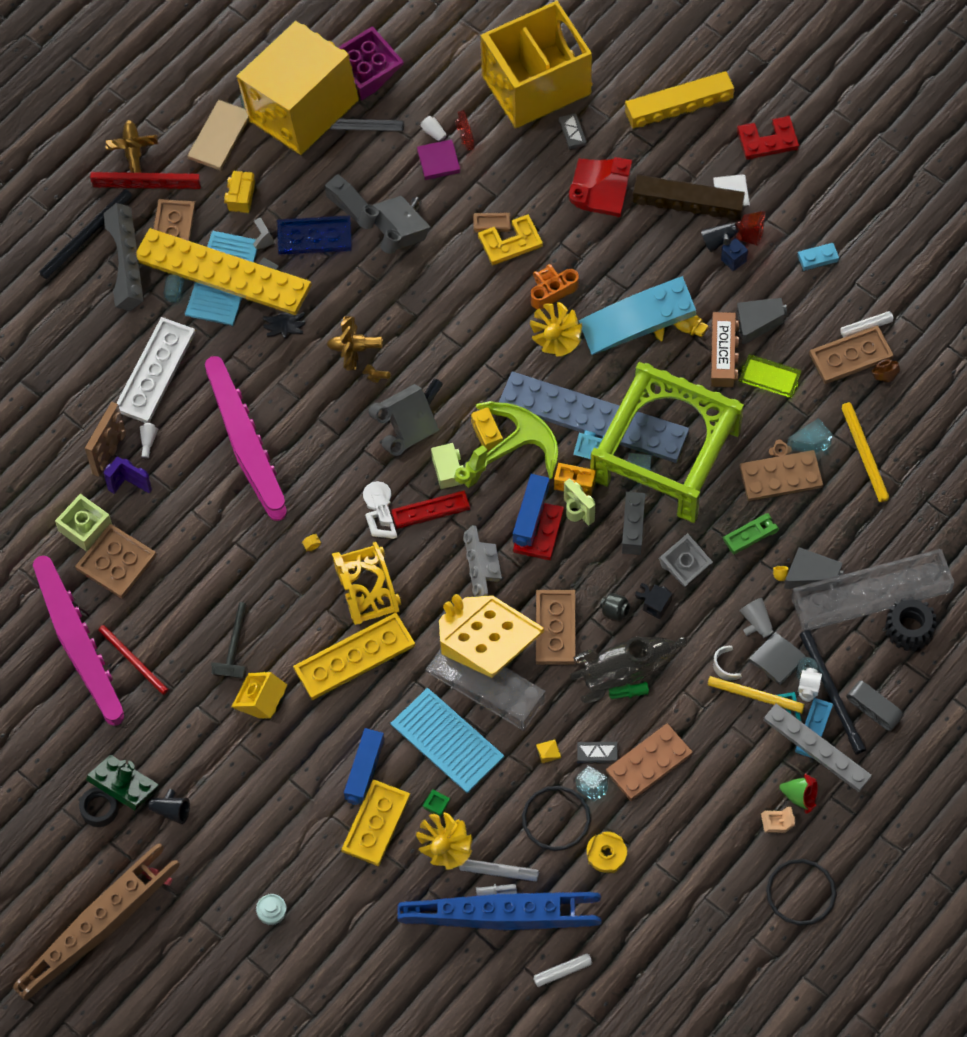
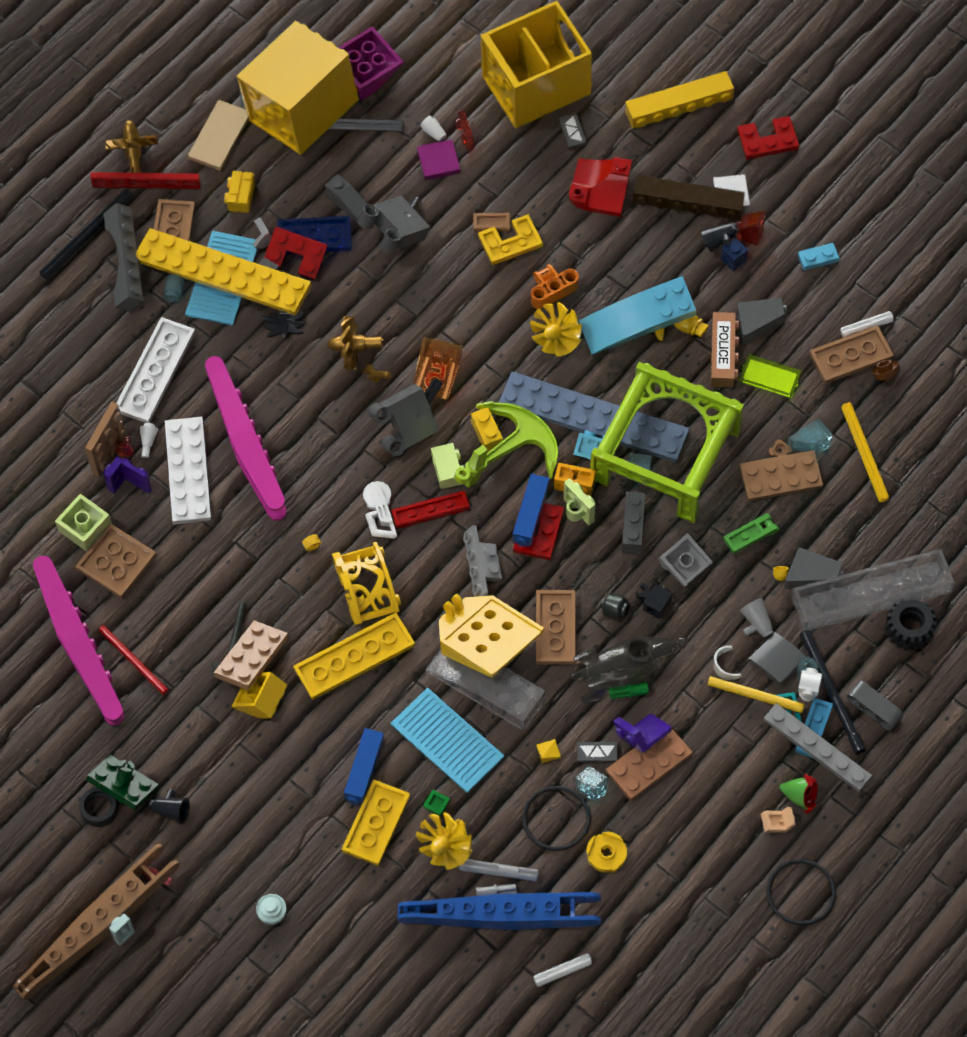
(121, 929): none -> light aqua plate
(125, 448): none -> clear red rock
(187, 470): none -> white plate
(251, 655): none -> plate
(311, 250): none -> red plate
(438, 361): none -> clear orange slope
(644, 733): none -> dark purple bracket

